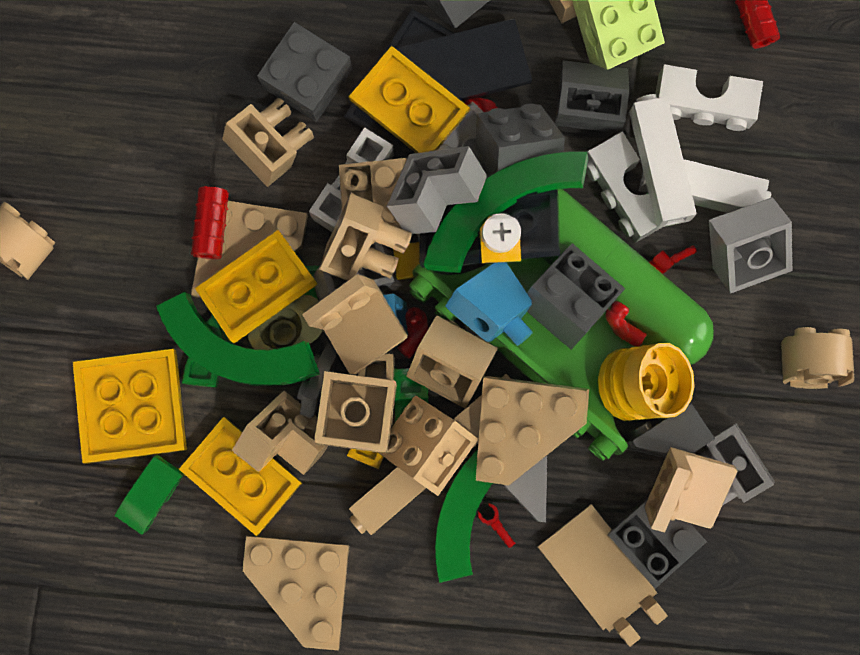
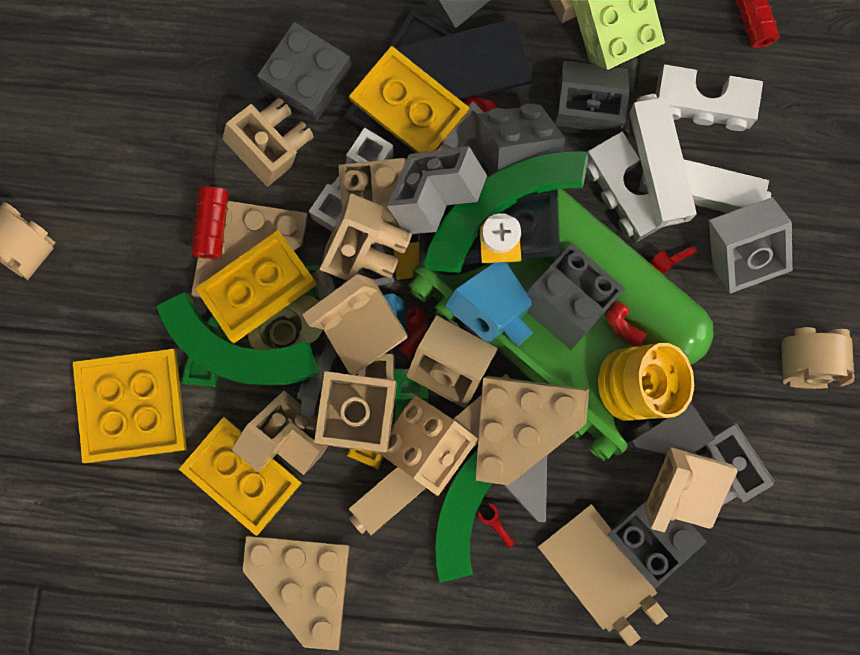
(149, 494): green slope -> none

